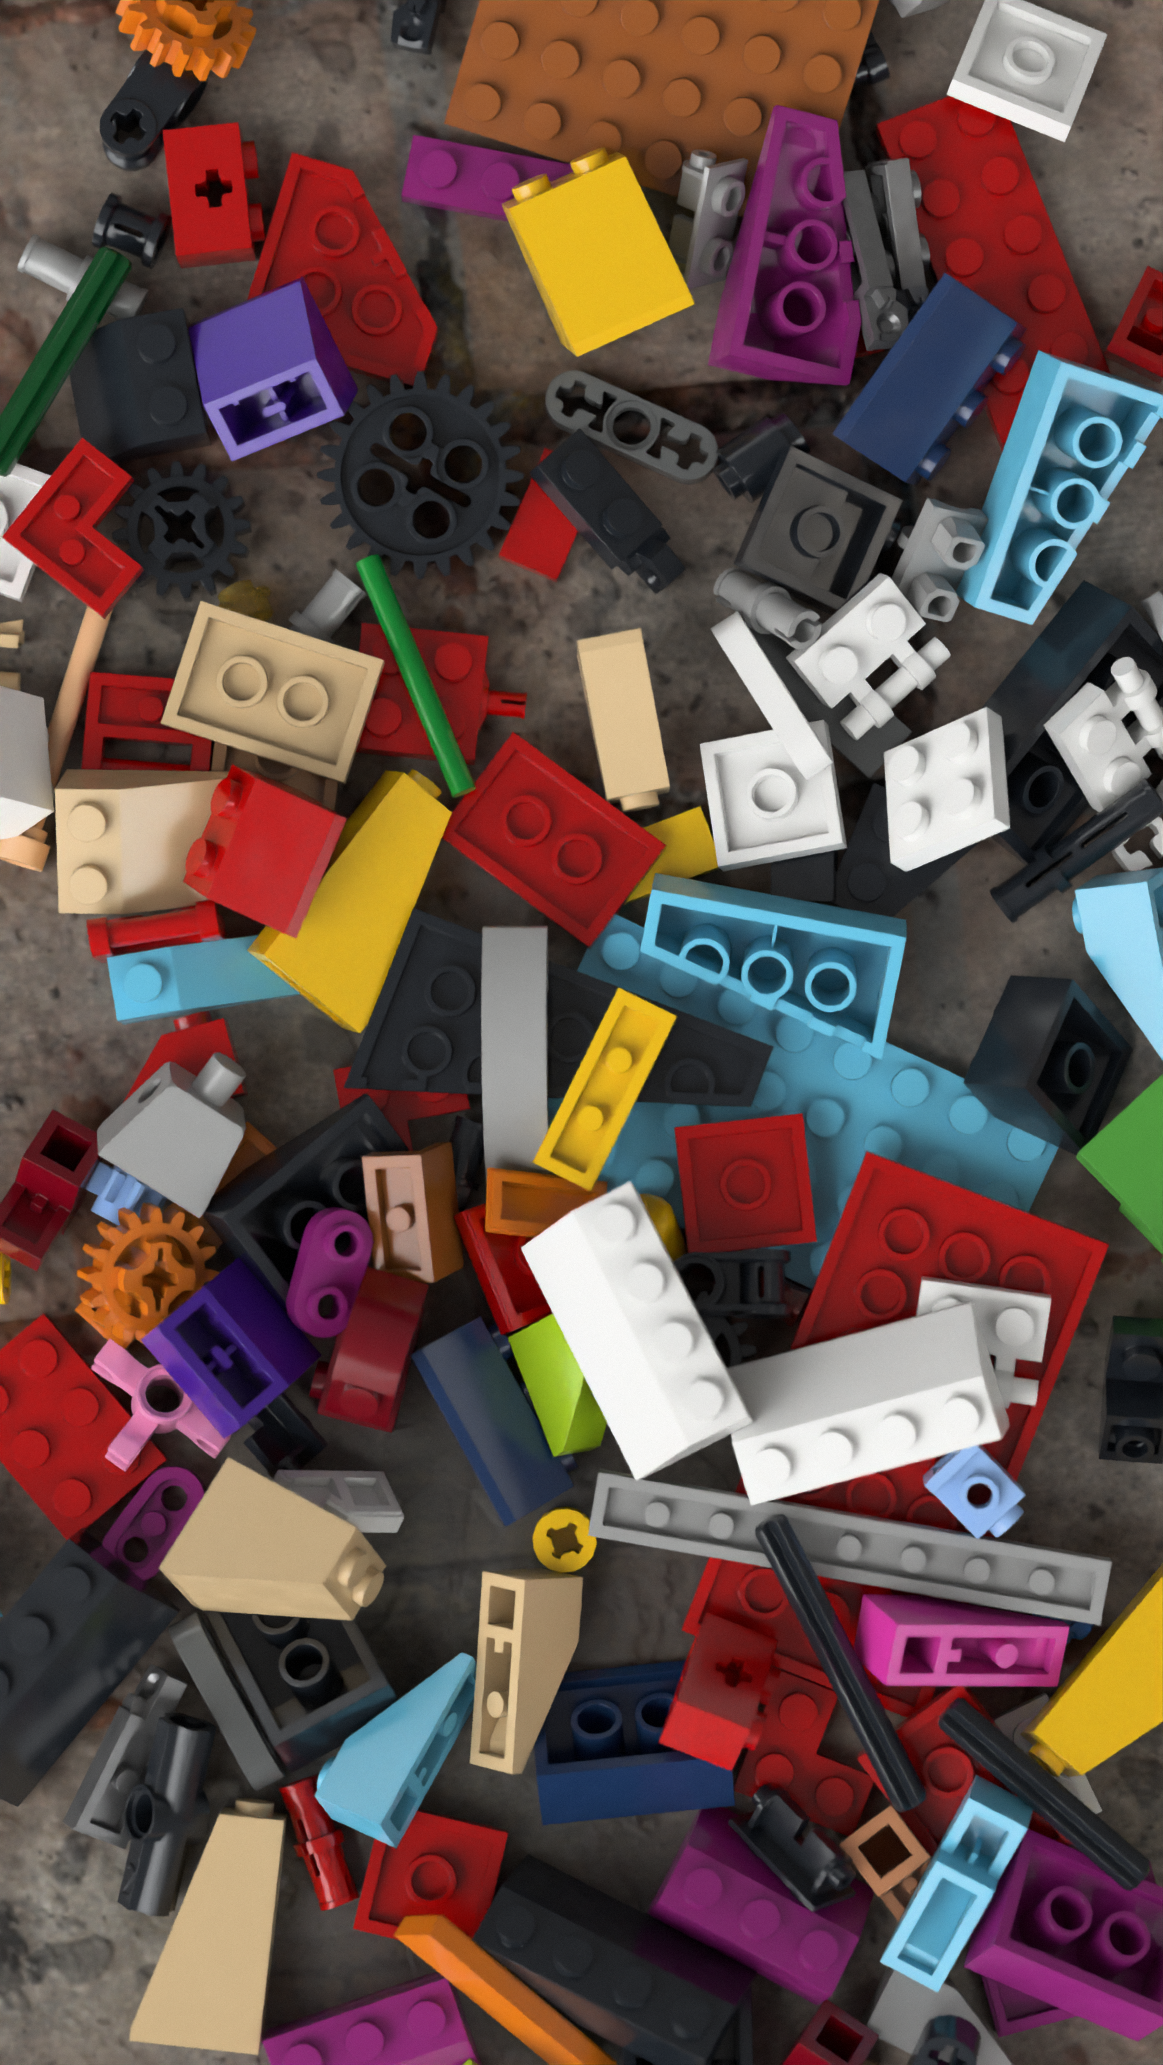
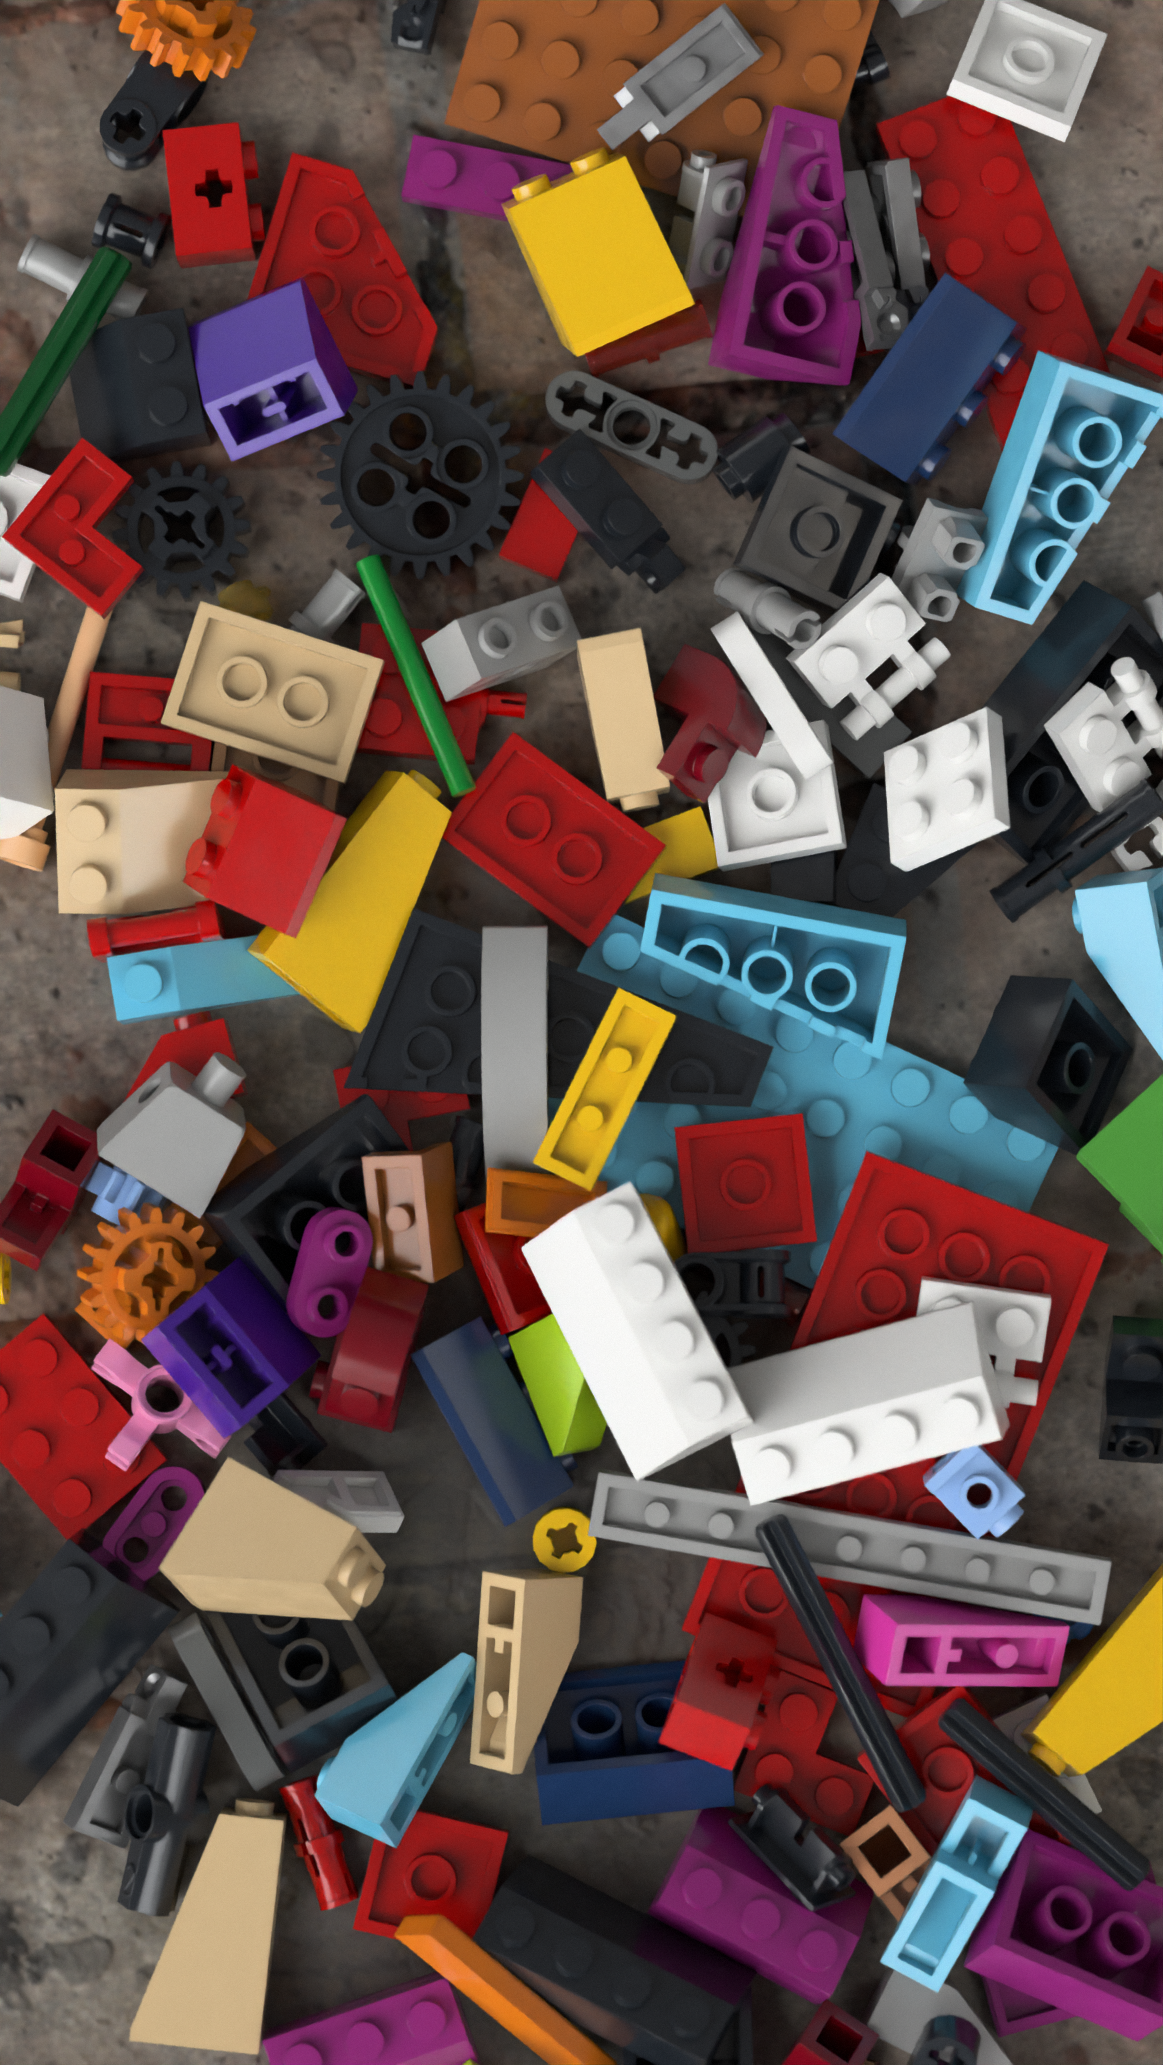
(501, 643): none -> light grey brick
(650, 341): none -> clear red pin
(682, 78): none -> flat silver hinge
(715, 720): none -> dark red brick

